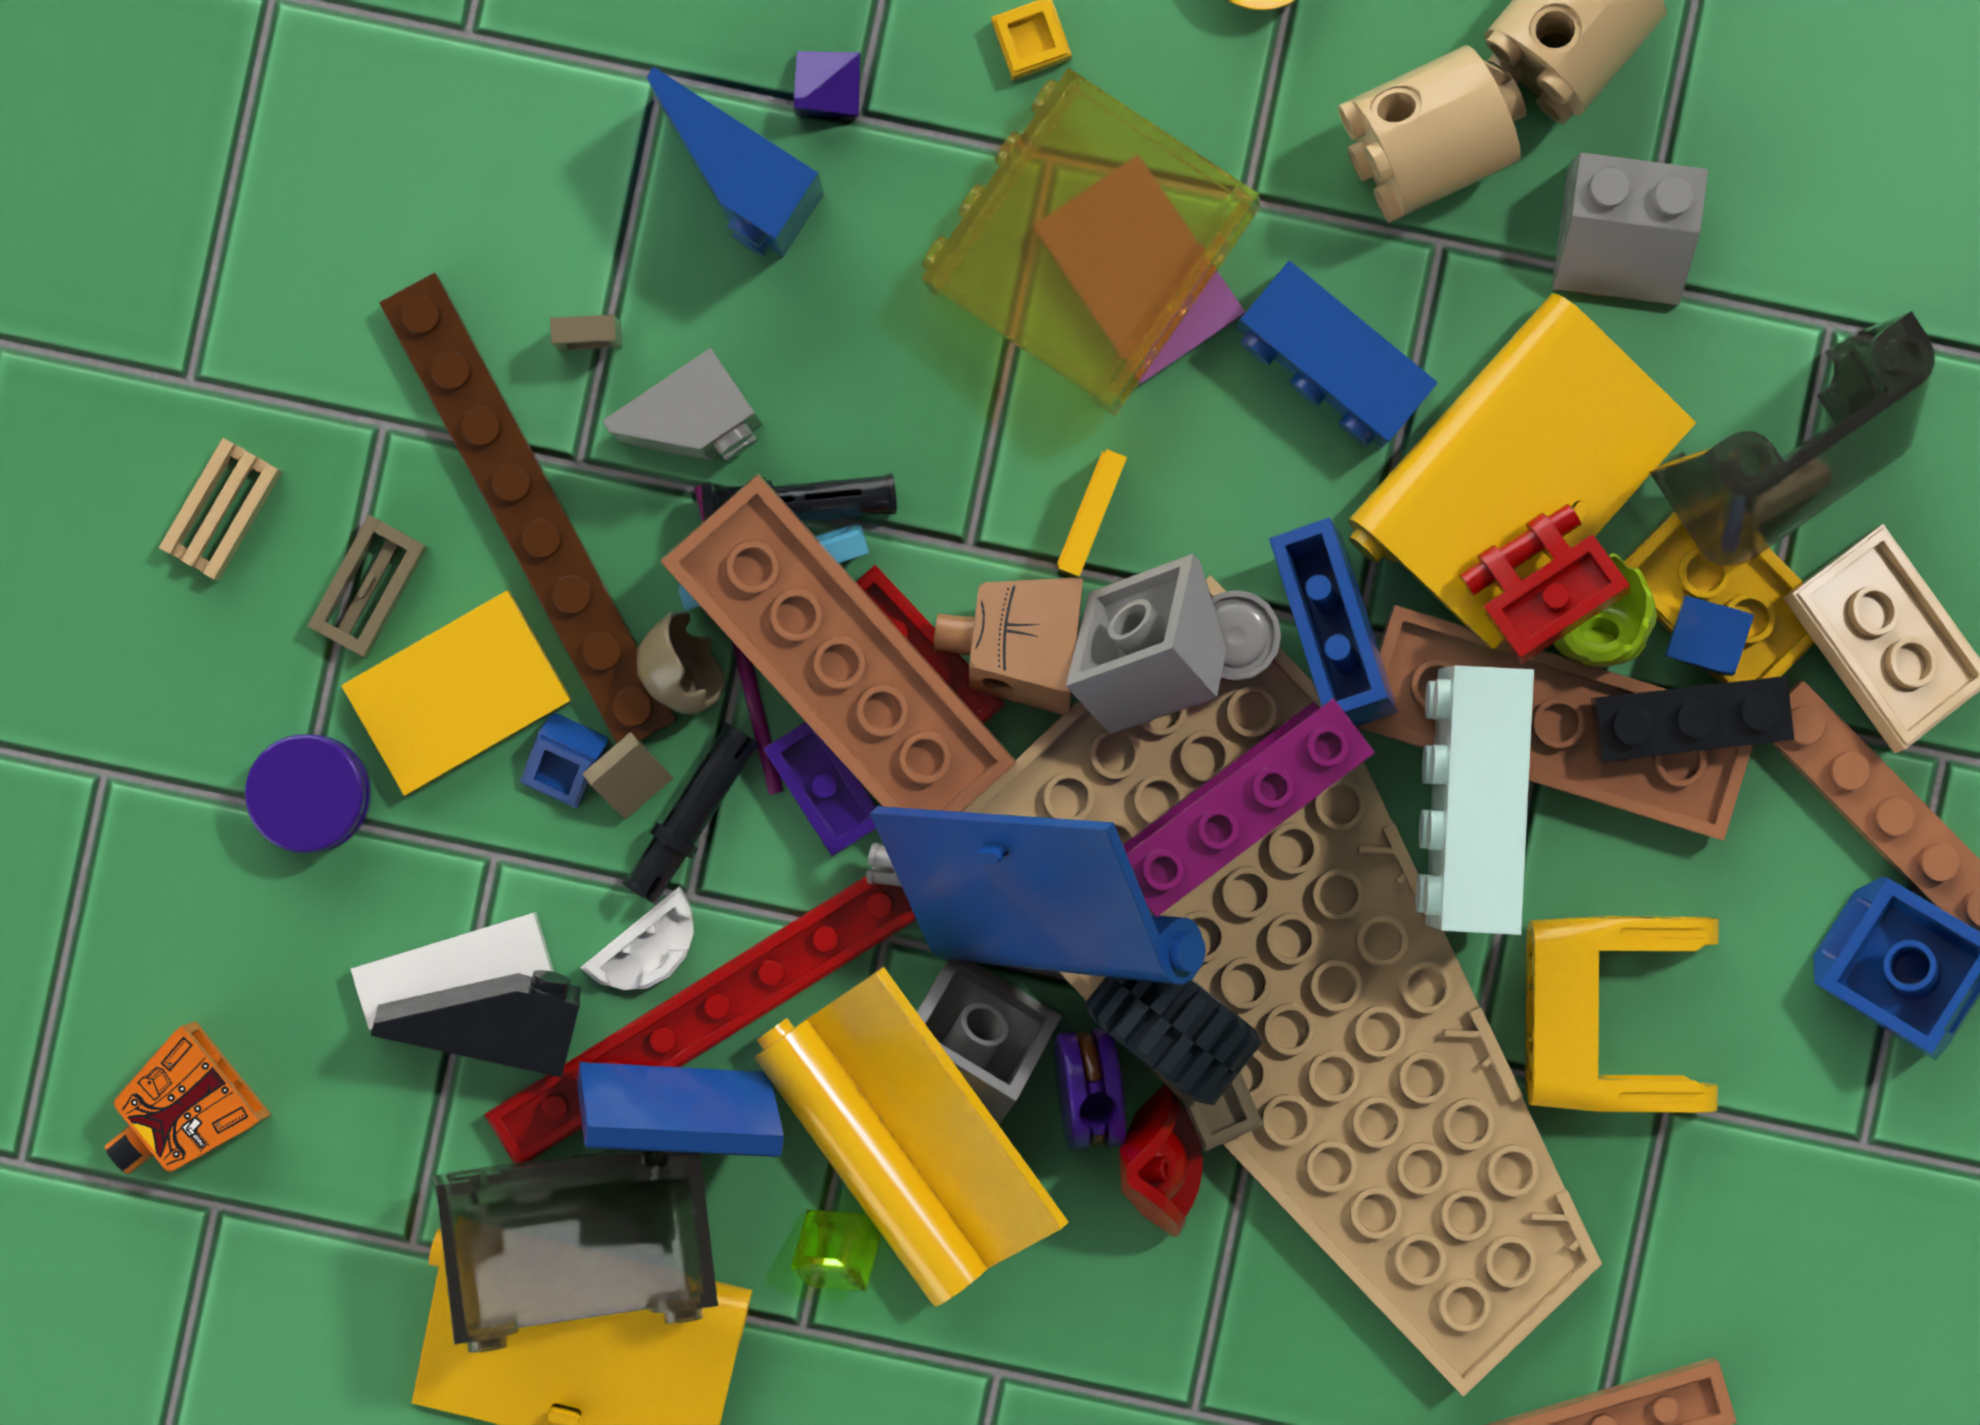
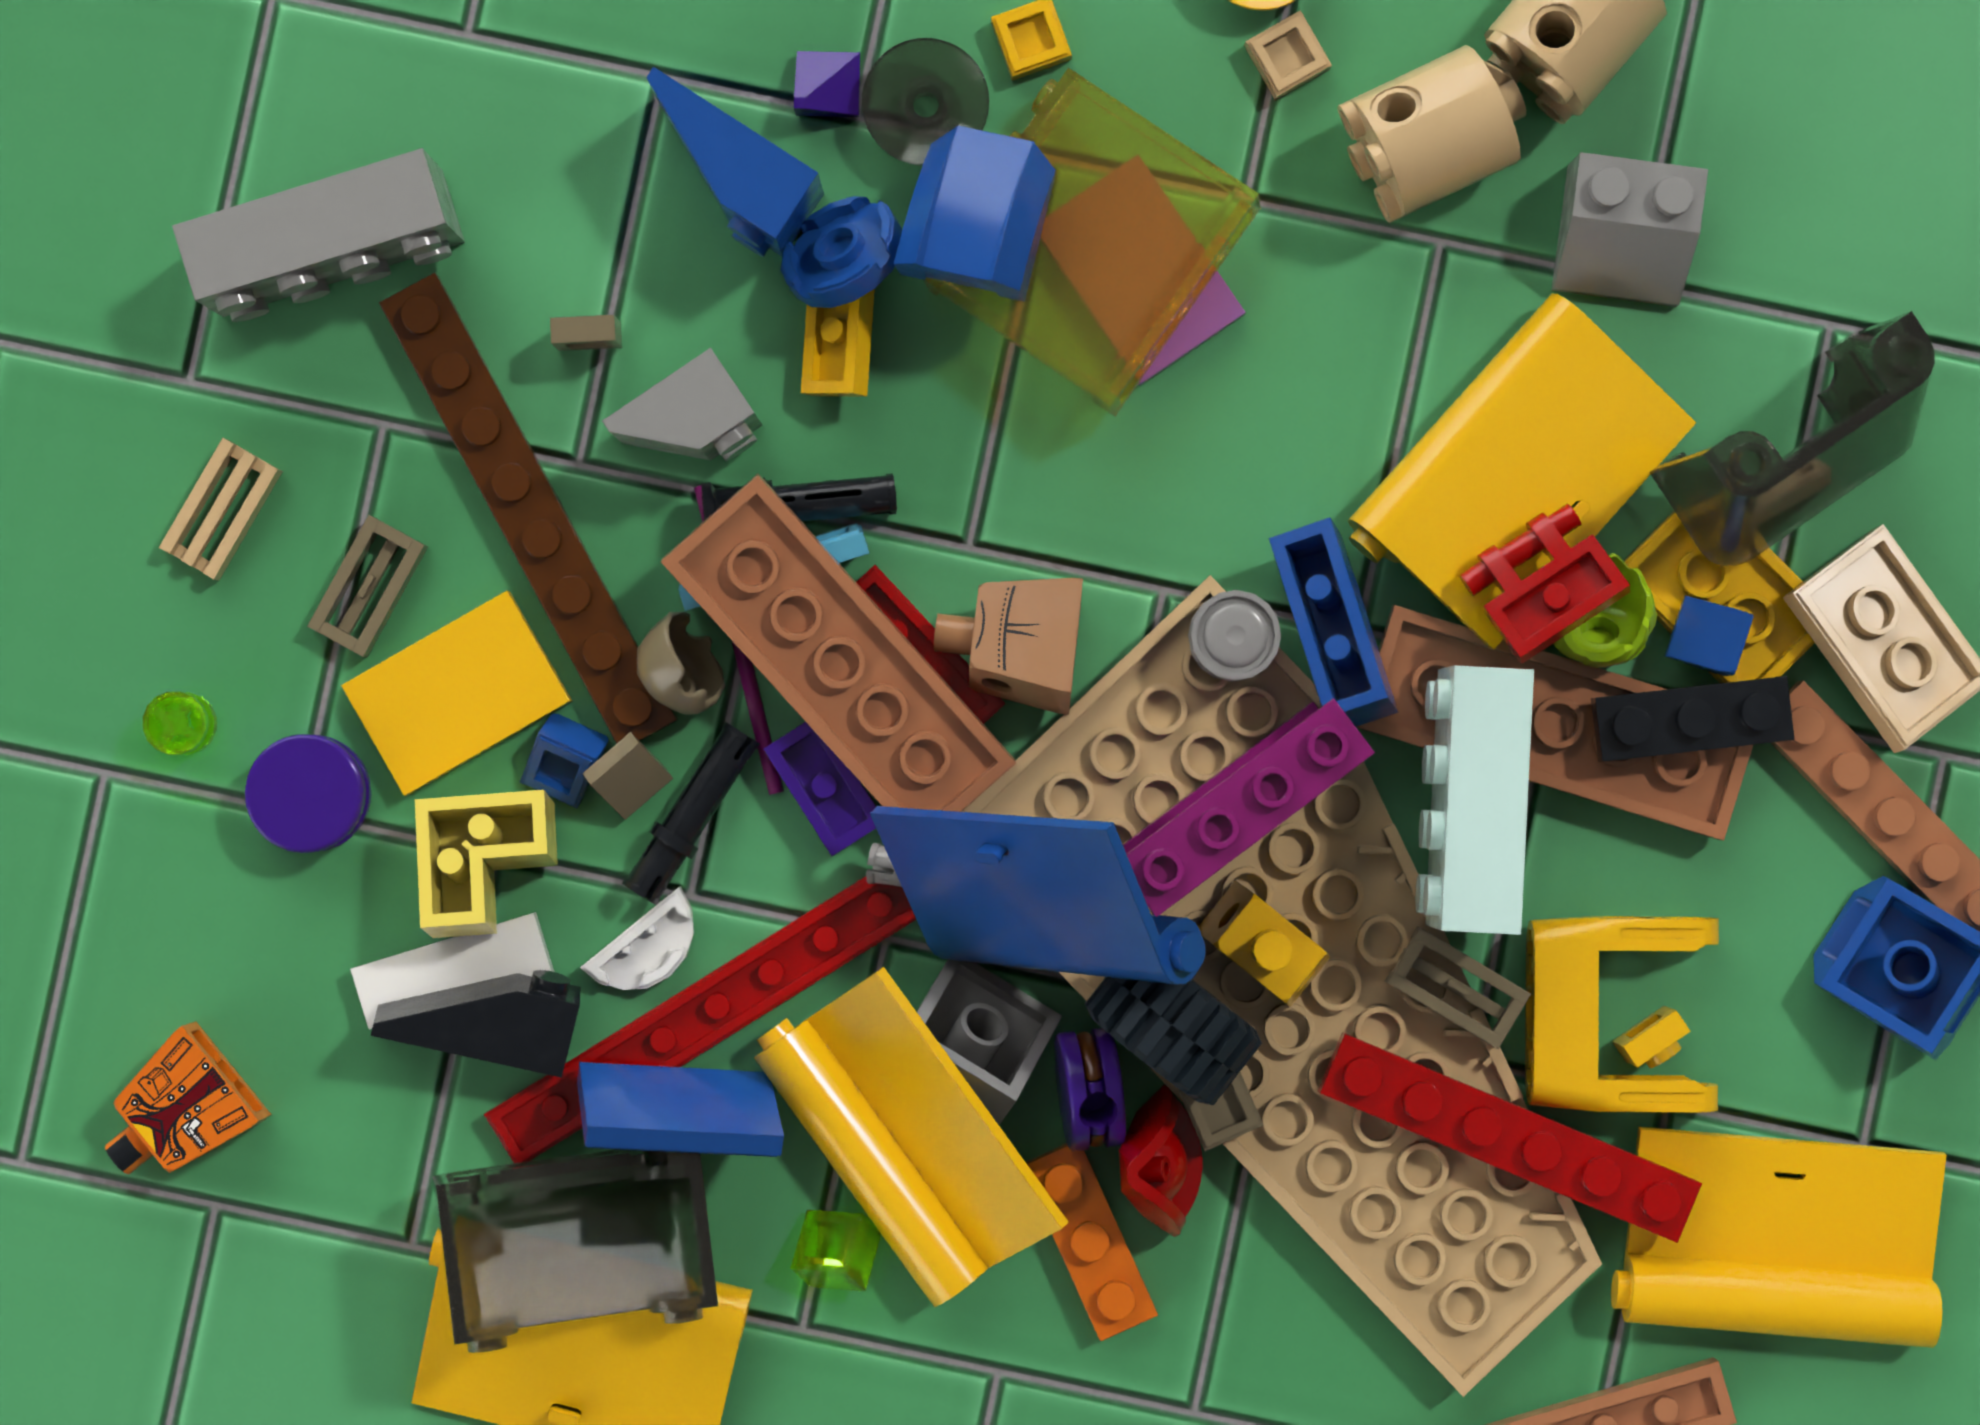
(168, 718): none -> clear neon green wheel
(319, 236): none -> light grey brick
(462, 846): none -> light yellow brick
(838, 349): none -> yellow plate
(842, 252): none -> blue tile
(919, 70): none -> clear smoke dish
(977, 212): none -> blue slope
(1090, 513): yellow tile -> none
(1093, 1244): none -> orange plate
(1148, 646): light grey slope -> none
(1263, 943): none -> yellow torso
(1287, 55): none -> tan tile
(1334, 356): blue brick -> none
(1410, 959): none -> dark tan tile
(1509, 1137): none -> red plate
(1653, 1038): none -> yellow plate
(1791, 1256): none -> yellow door

